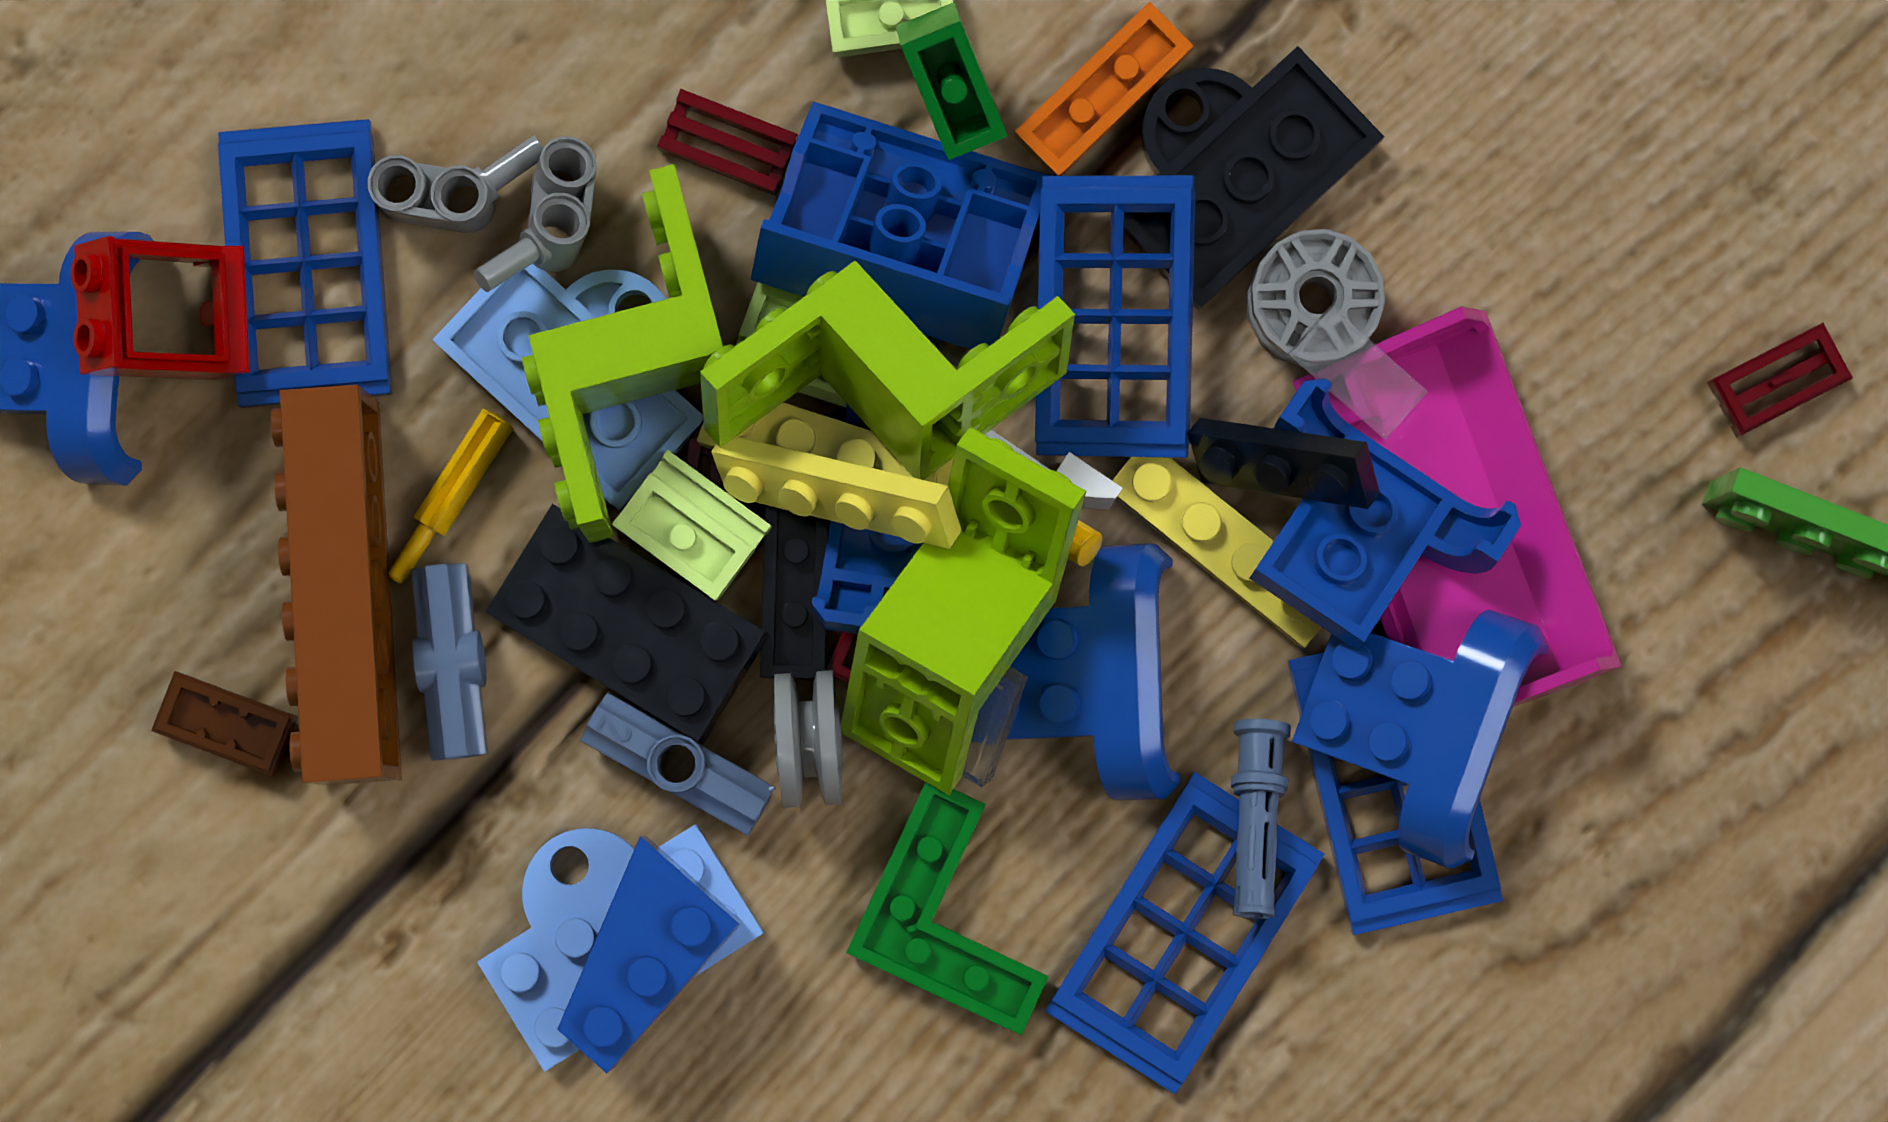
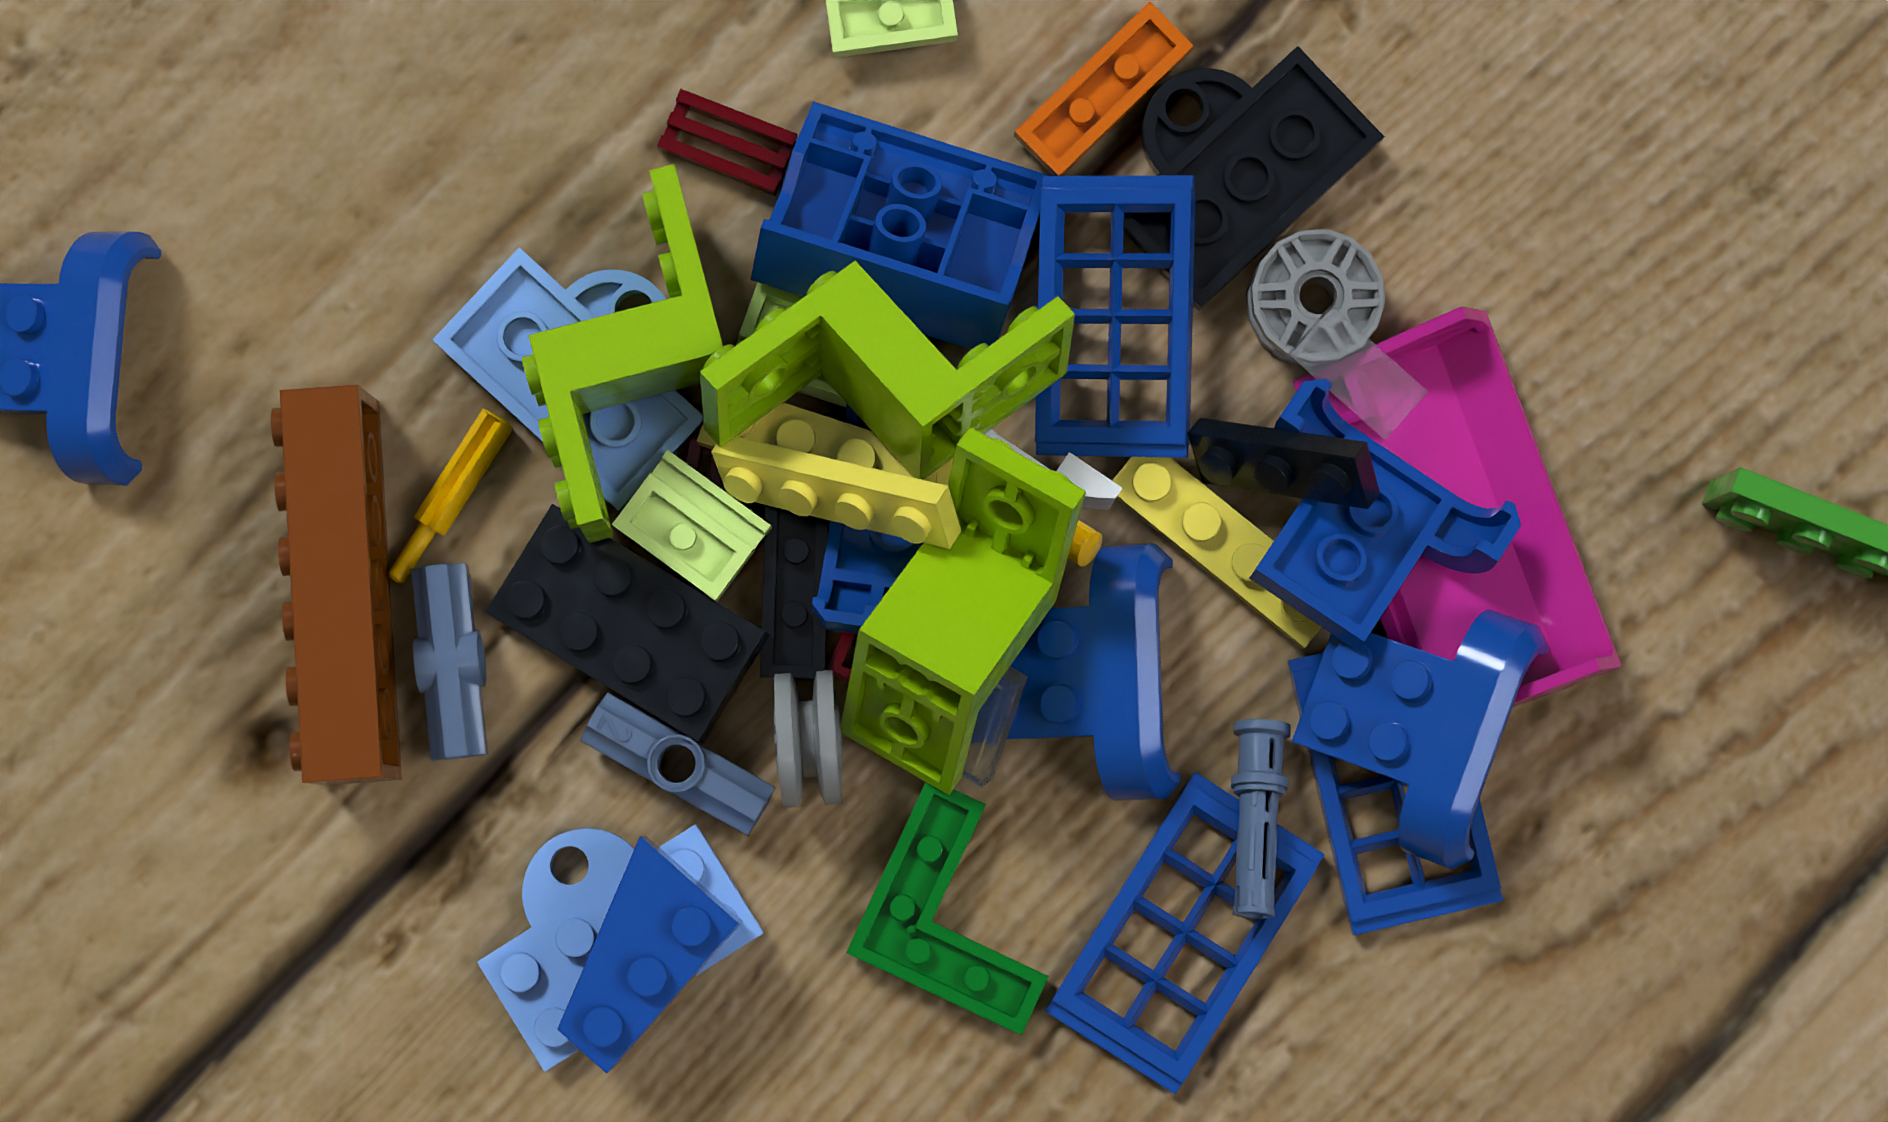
(105, 312): red window -> none
(224, 723): reddish brown plate -> none
(295, 146): blue piece -> none
(435, 184): light grey beam -> none
(552, 205): light grey beam -> none
(951, 81): green brick -> none
(1732, 404): dark red tile -> none

